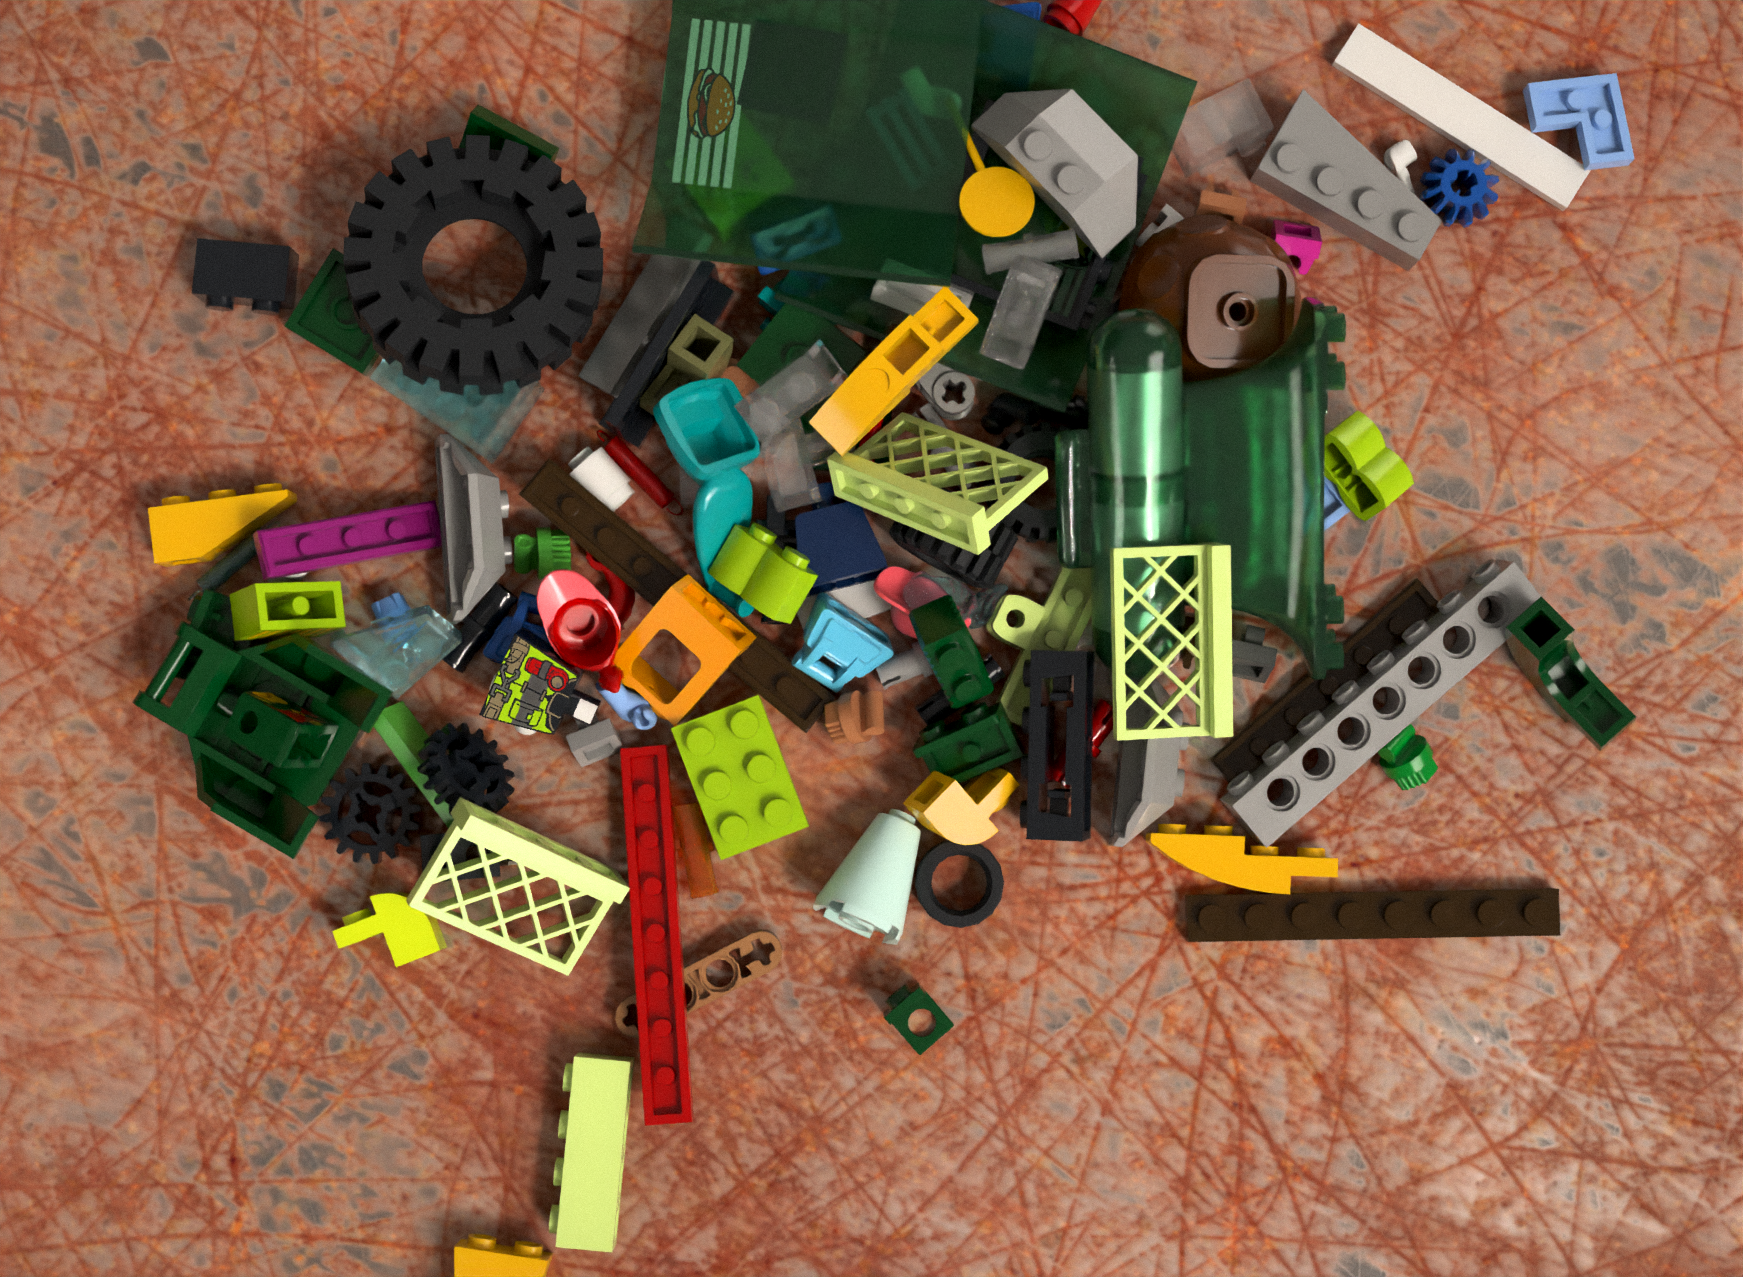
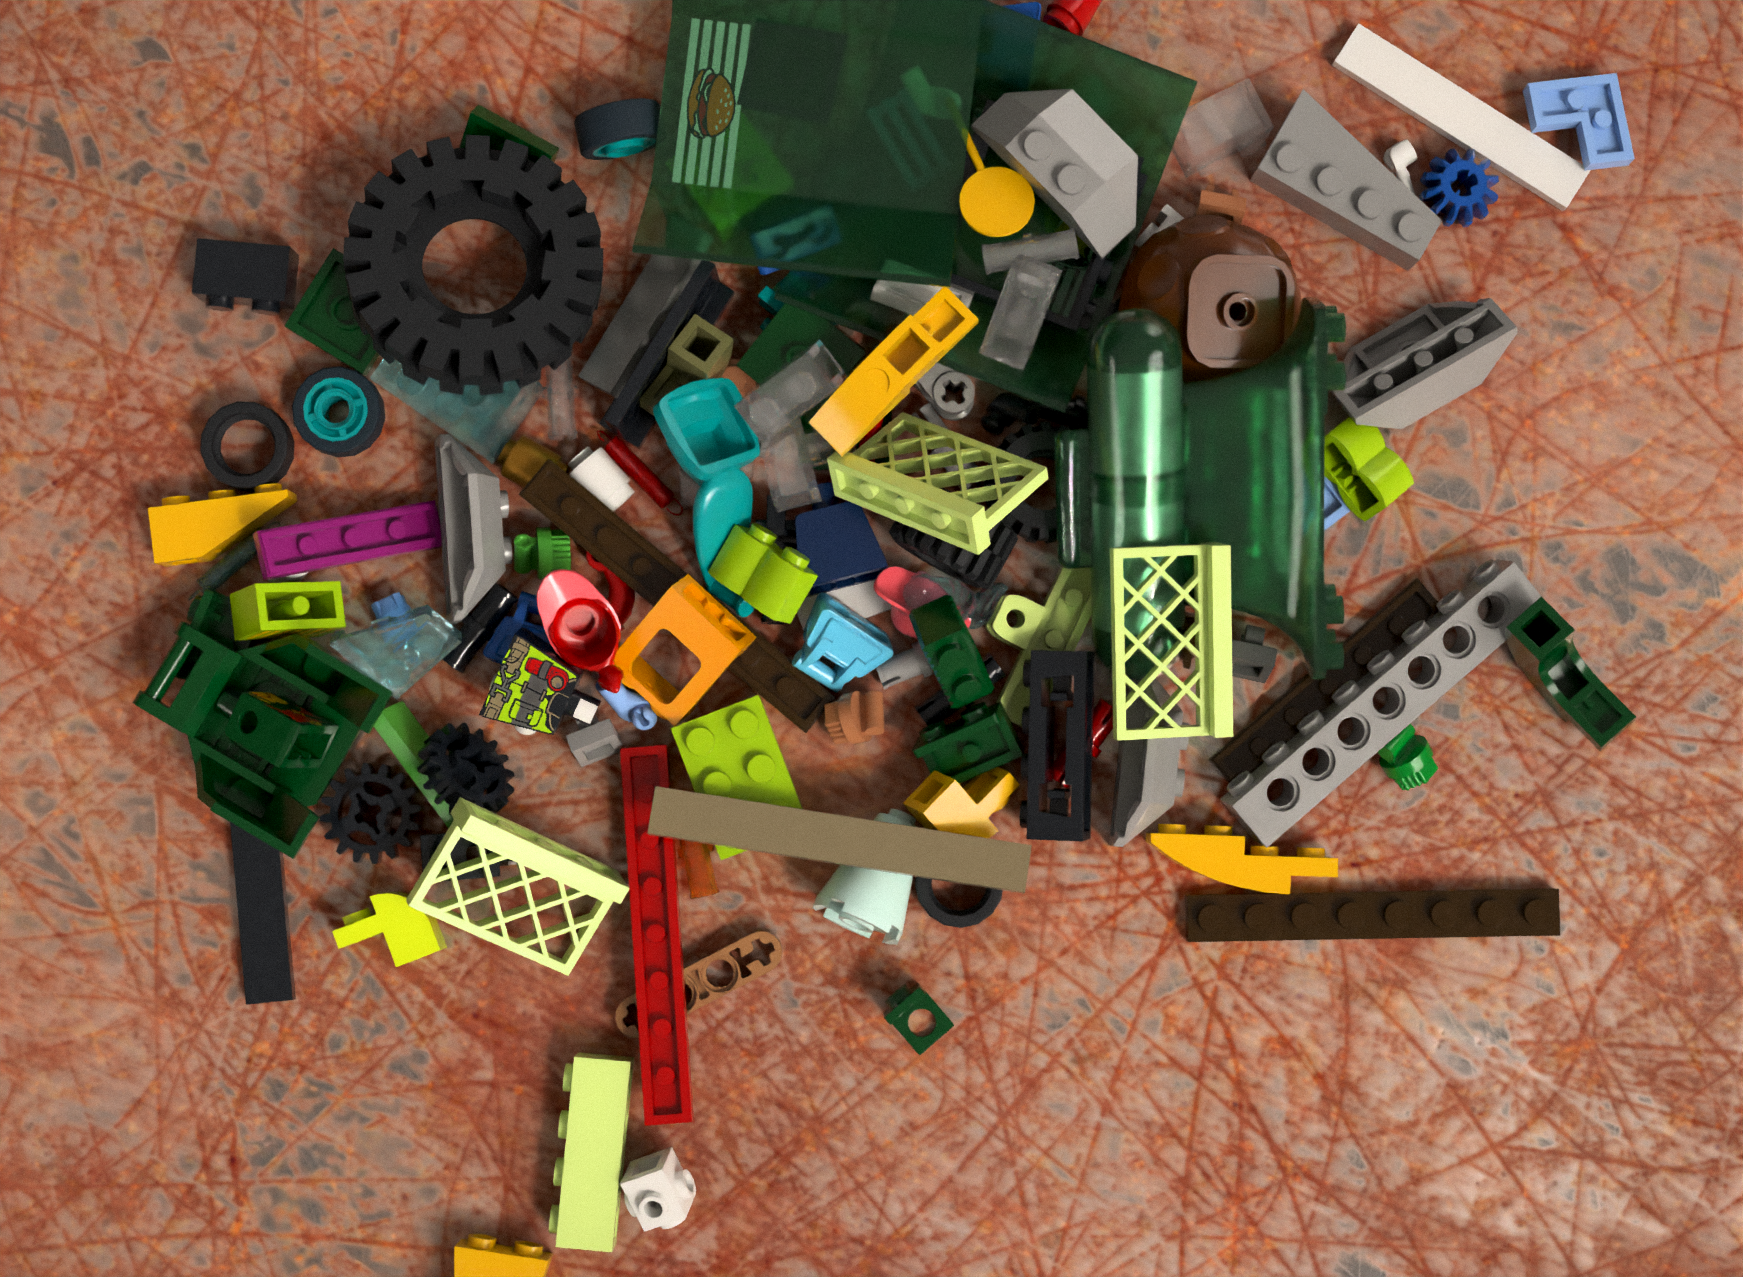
(222, 421): none -> black tyre
(262, 919): none -> black tile
(320, 393): none -> wheel
(524, 458): none -> pearl gold brick
(560, 397): none -> clear pin
(618, 128): none -> black wheel
(658, 1190): none -> white brick
(839, 839): none -> dark tan tile
(1298, 240): dark pink tile -> none
(1423, 362): none -> light grey wedge

